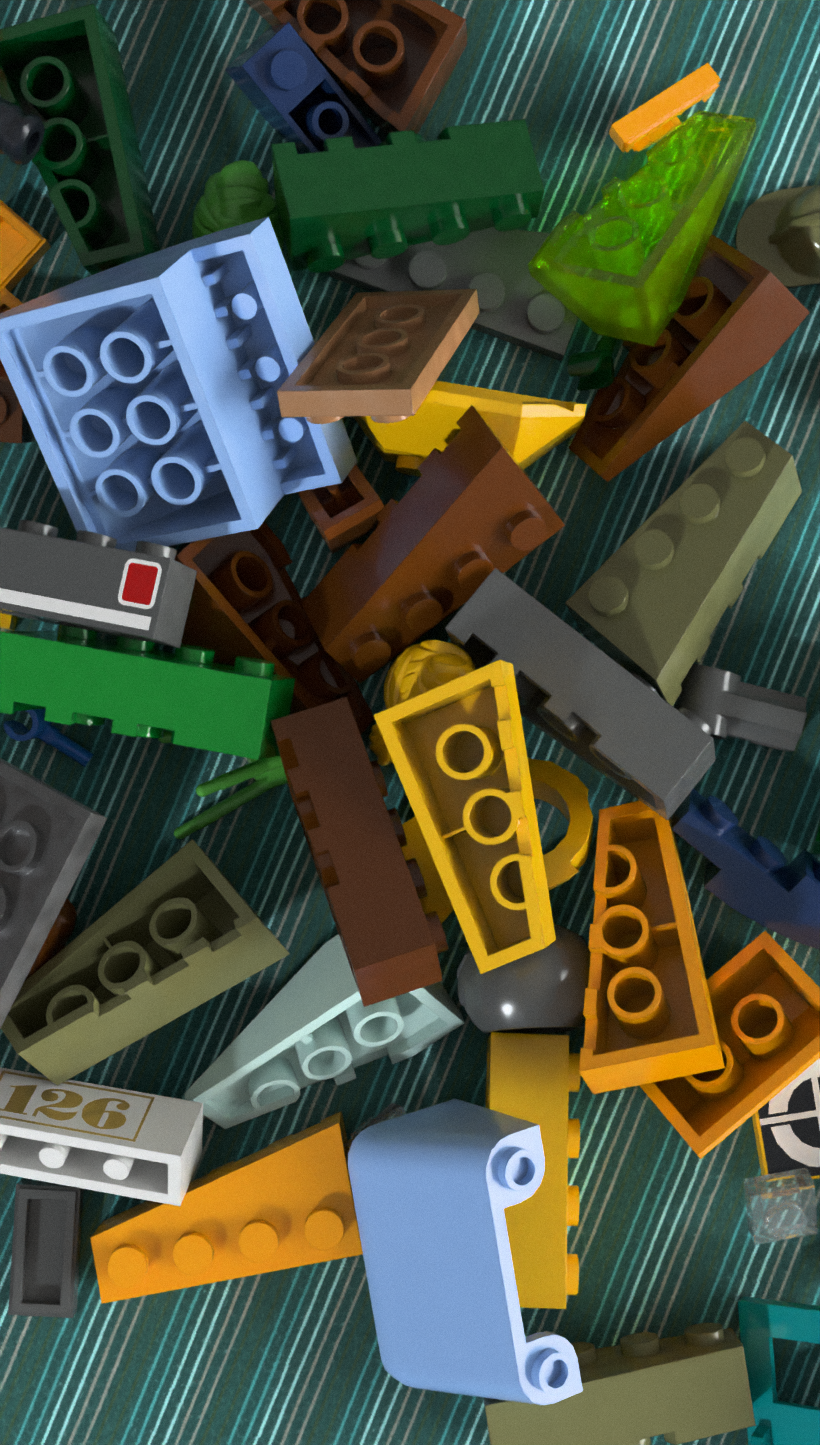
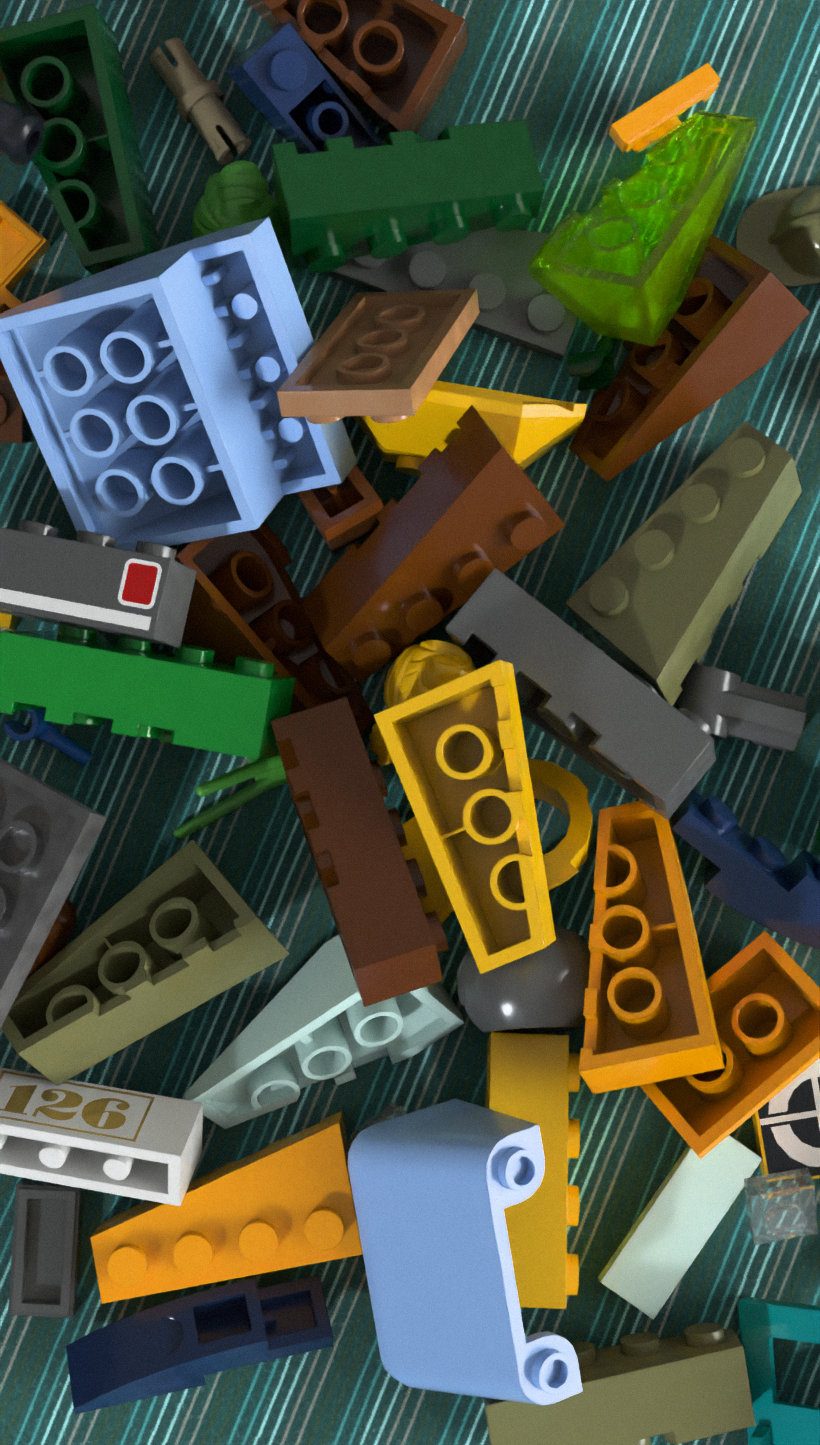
(196, 1336): none -> dark blue slope
(199, 101): none -> dark tan pin
(677, 1224): none -> light aqua tile

